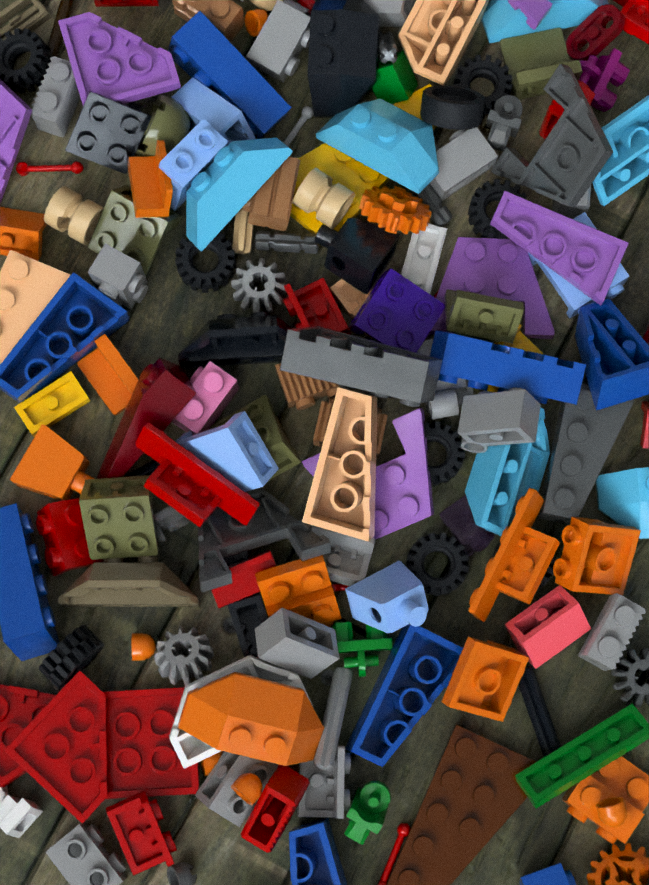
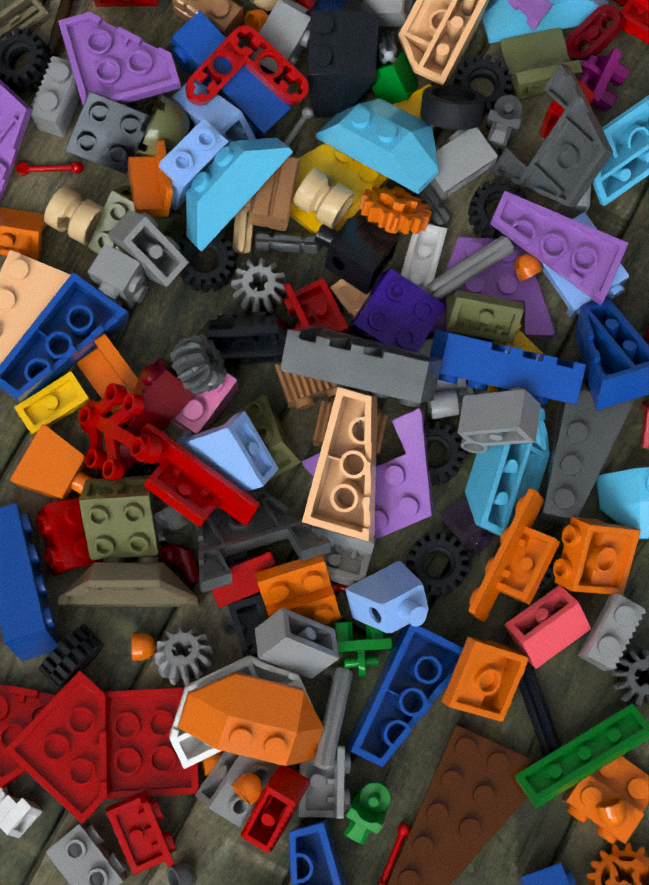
(95, 418): none -> red plant
(142, 241): none -> light grey brick
(180, 558): none -> dark red arm
(198, 364): none -> dark grey gear
(240, 58): none -> red beam
(470, 267): none -> light grey axle
(527, 266): none -> orange hinge

